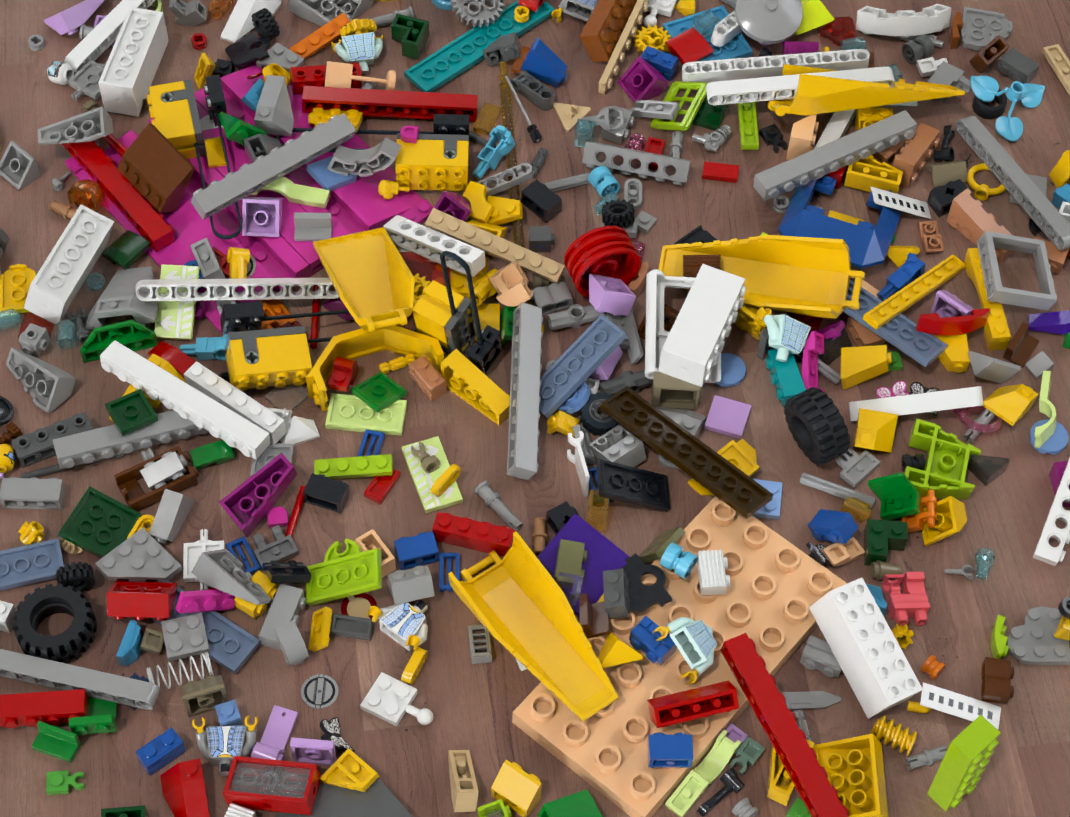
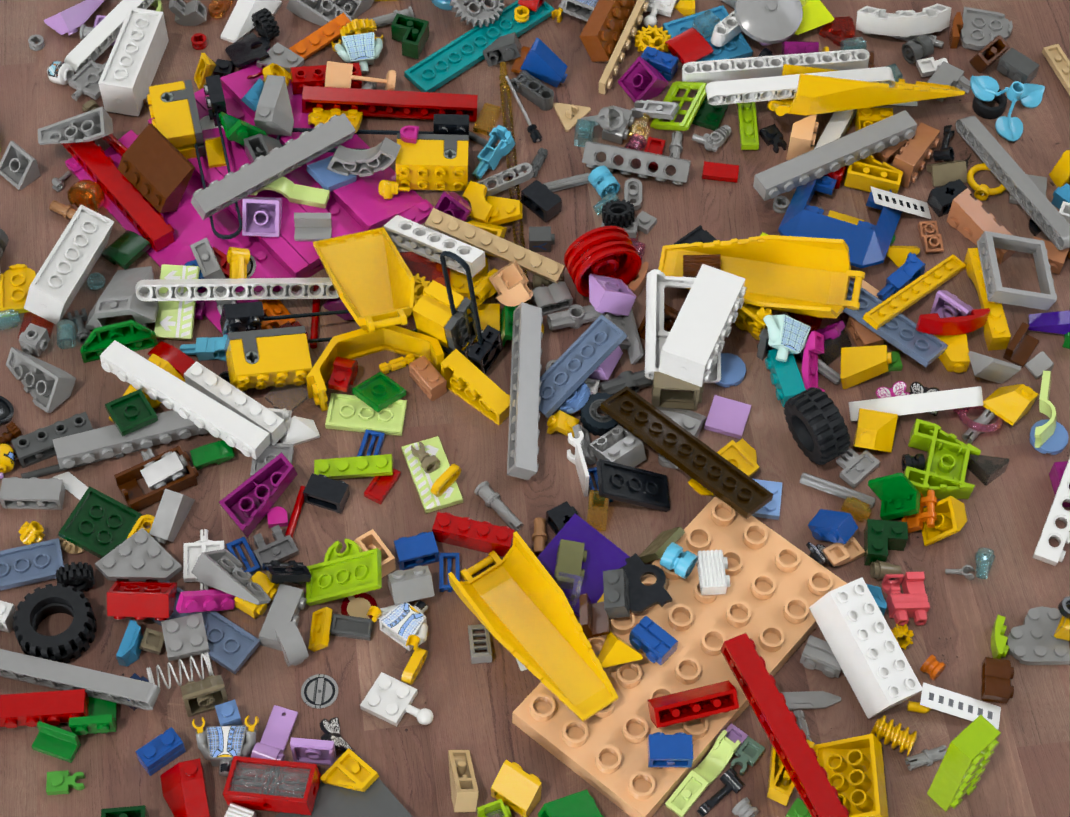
(72, 484): none -> white sticker
(640, 126): none -> clear yellow plate
(694, 642): light aqua torso -> none

